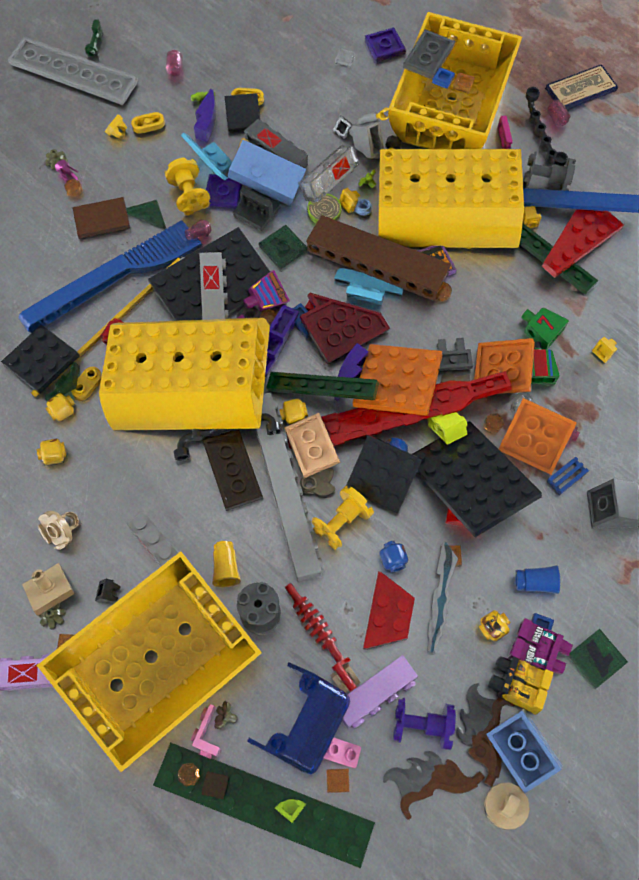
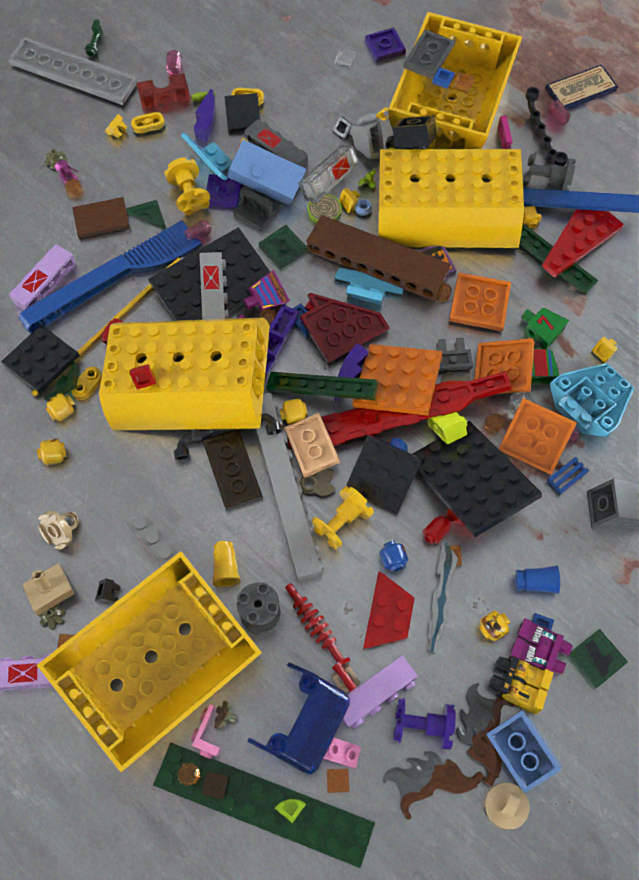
(43, 277): none -> lavender brick
(142, 376): none -> red tile
(175, 92): none -> clear red arch
(414, 132): none -> black brick
(436, 530): none -> red brick
(480, 301): none -> orange plate
(592, 398): none -> medium azure wedge

